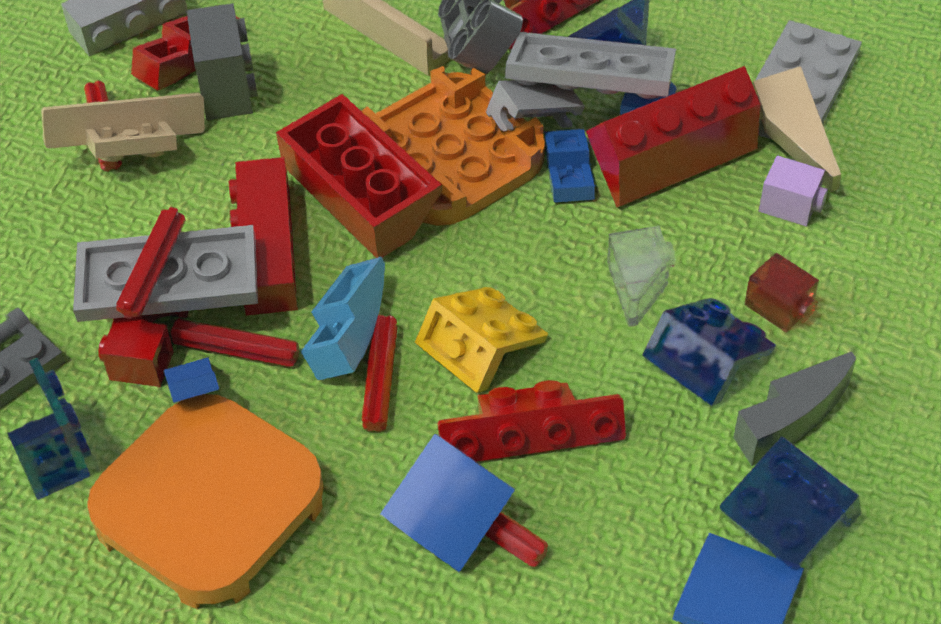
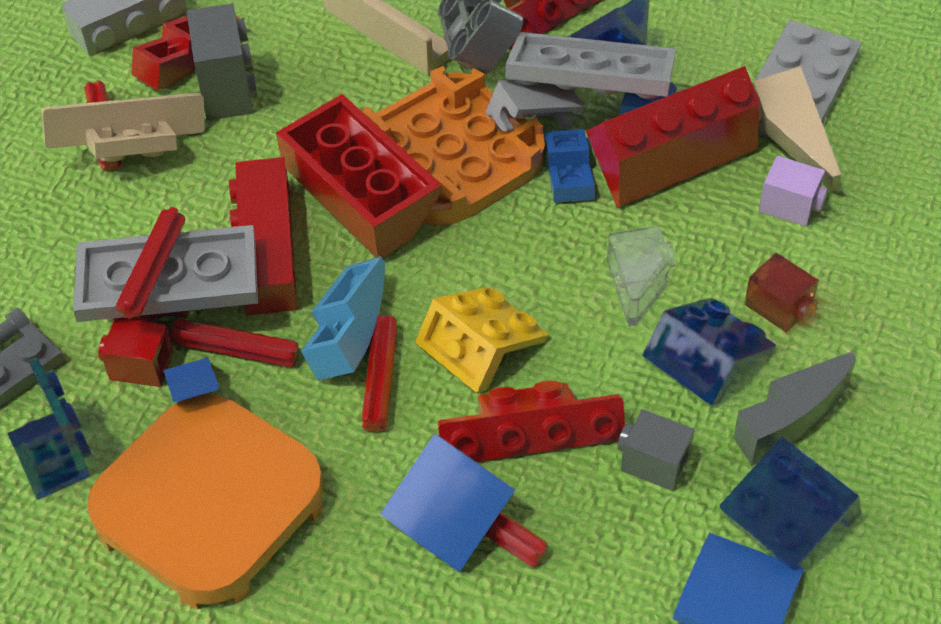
(655, 449): none -> dark grey brick

